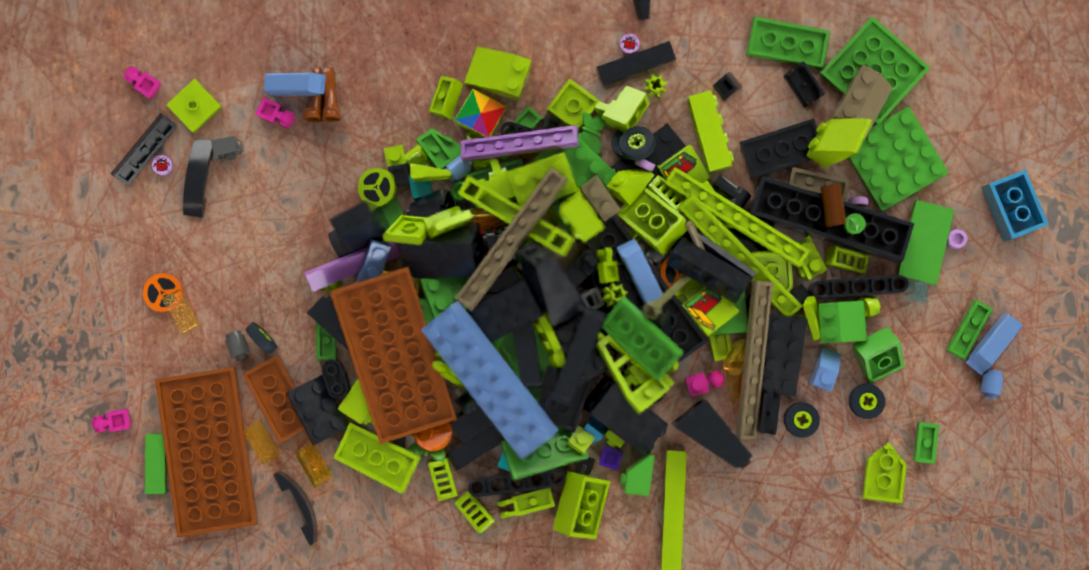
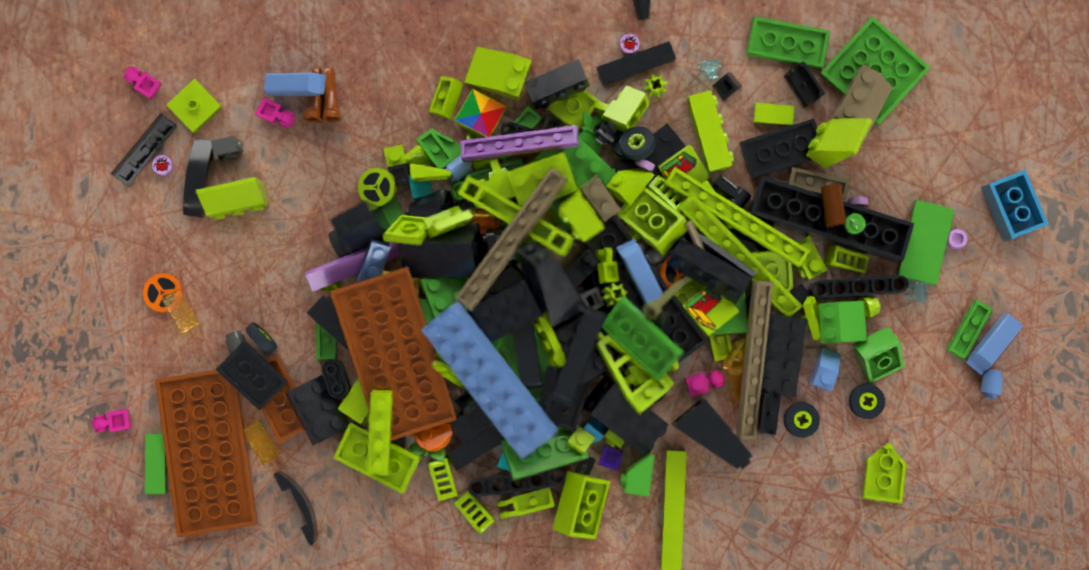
(233, 198): none -> lime slope
(251, 375): none -> black plate
(313, 465): clear yellow plate -> none
(380, 432): none -> lime brick
(557, 84): none -> black brick
(604, 133): none -> black gear
(710, 67): none -> clear light blue tile
(773, 114): none -> lime tile
(896, 160): bright green plate -> none
(926, 442): bright green plate -> none

